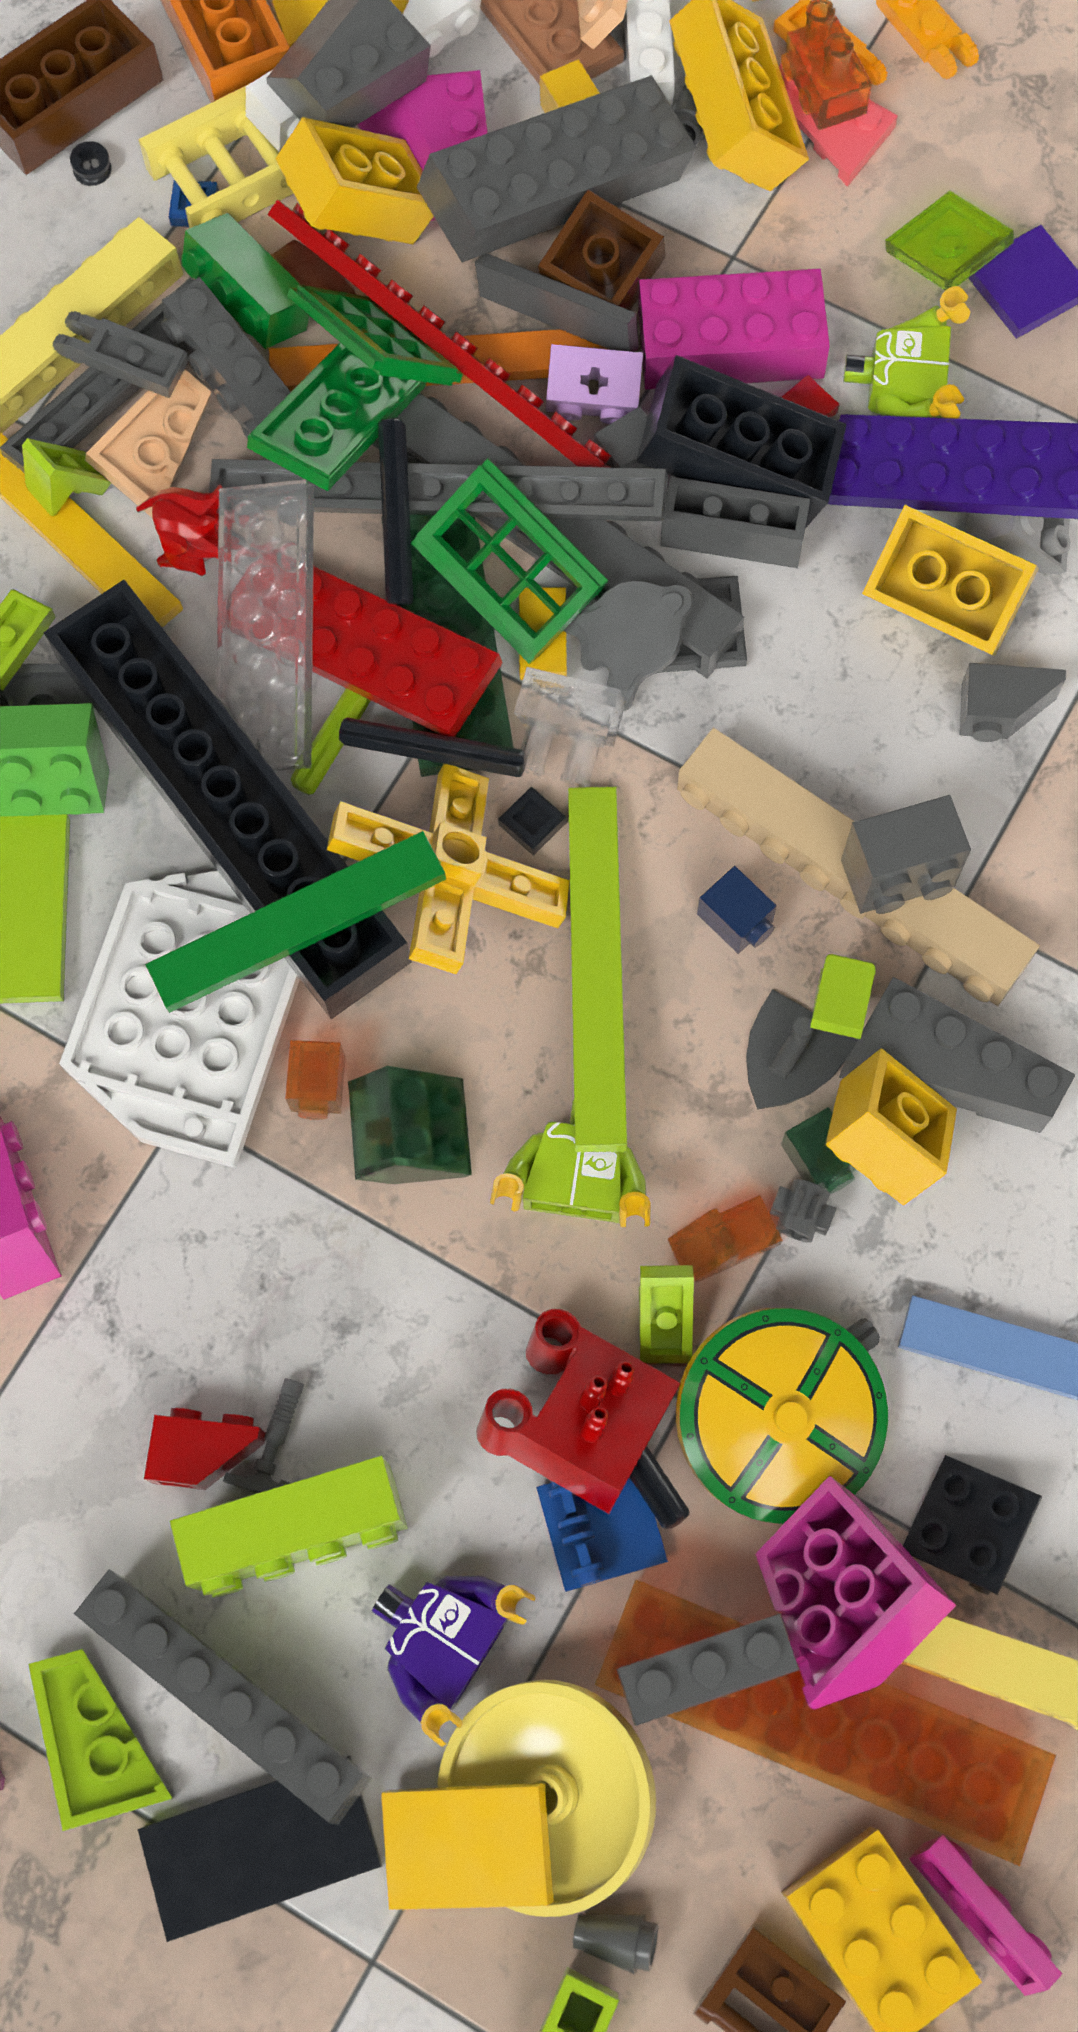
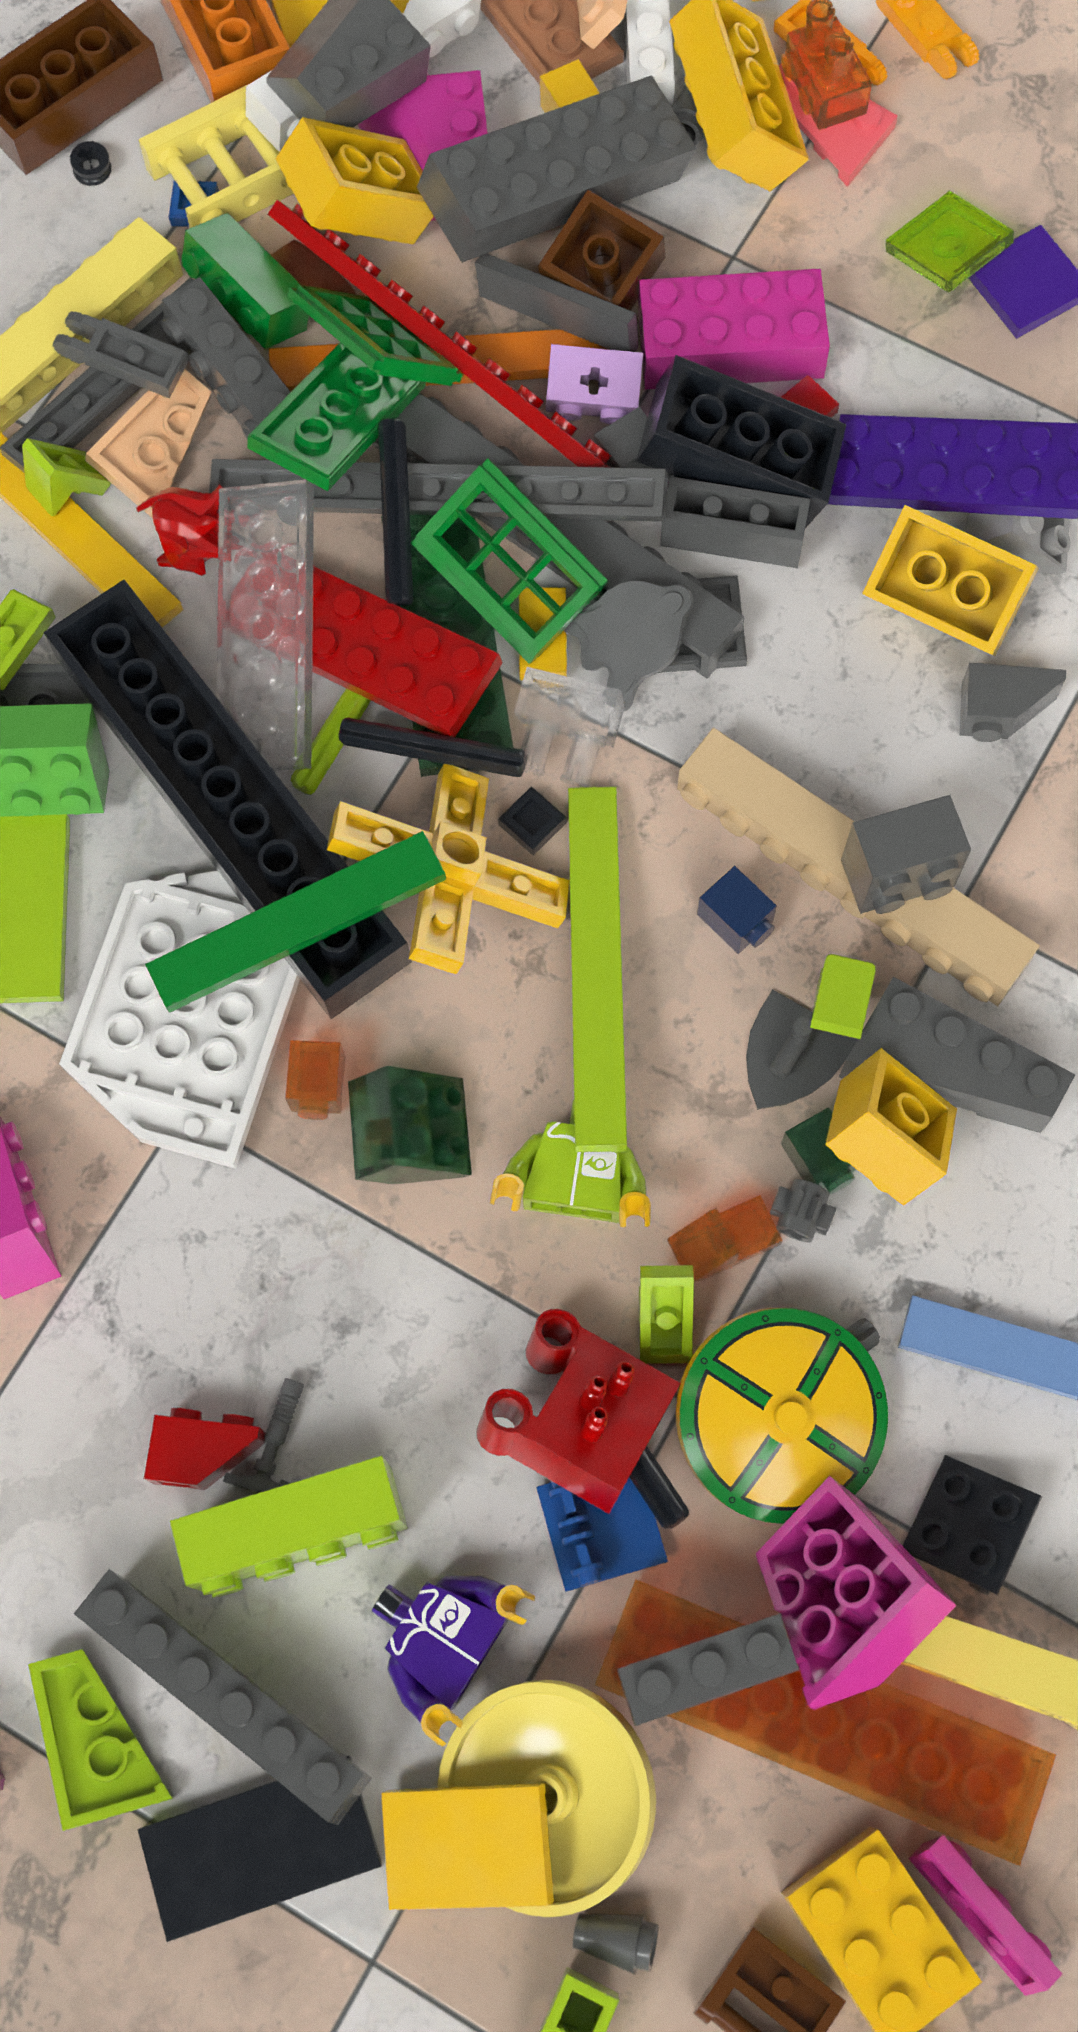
(912, 363): lime torso -> none

